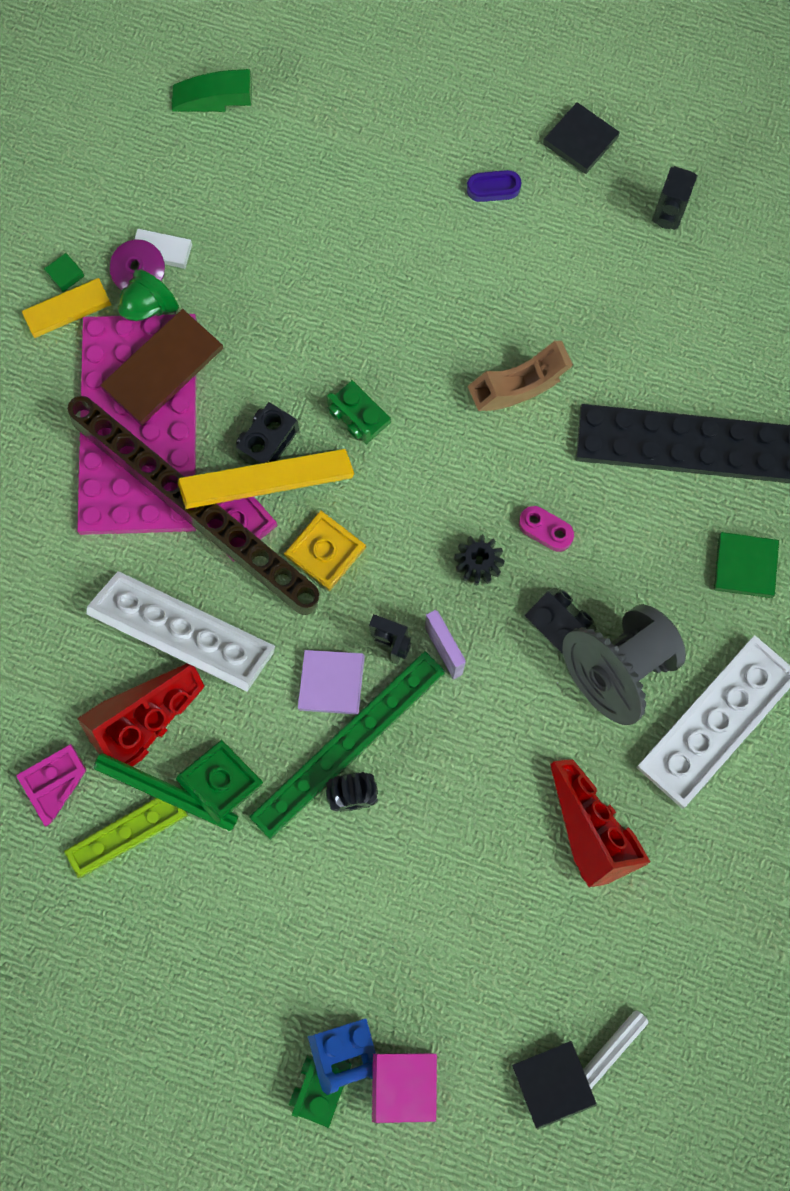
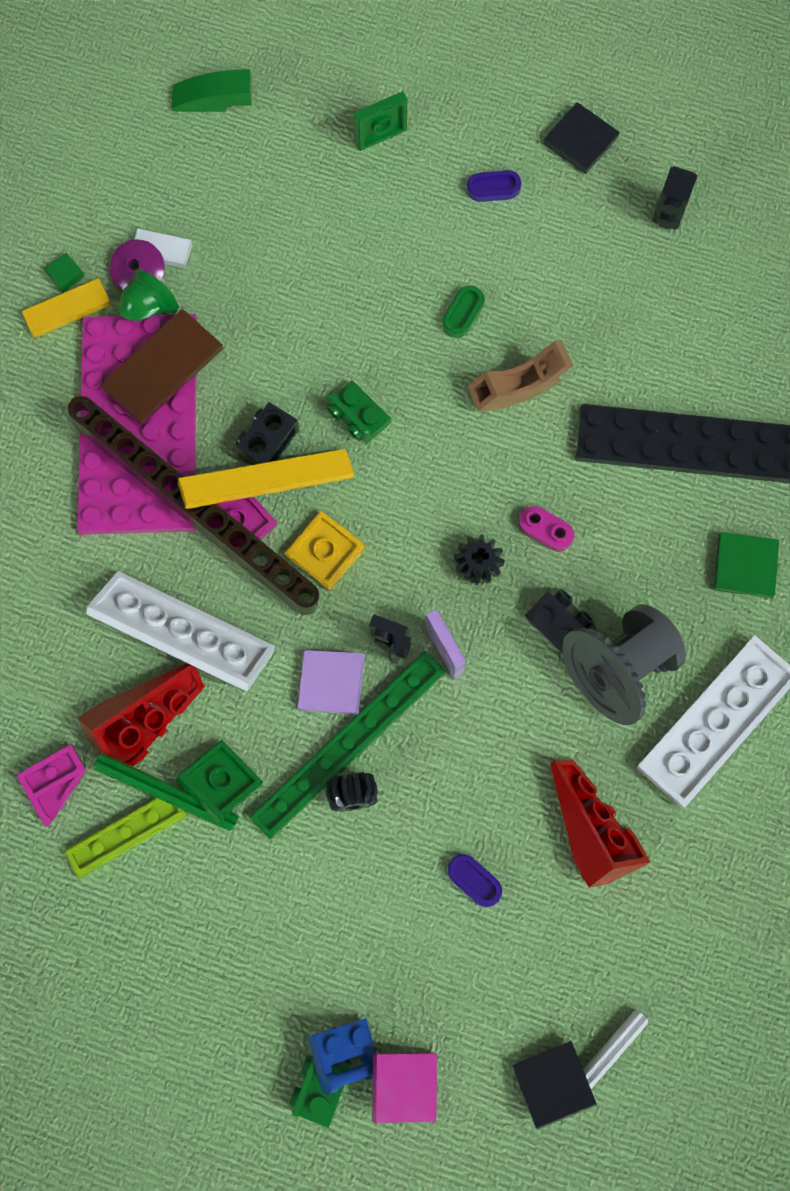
(380, 121): none -> green tile
(463, 311): none -> green tile
(474, 880): none -> dark purple tile

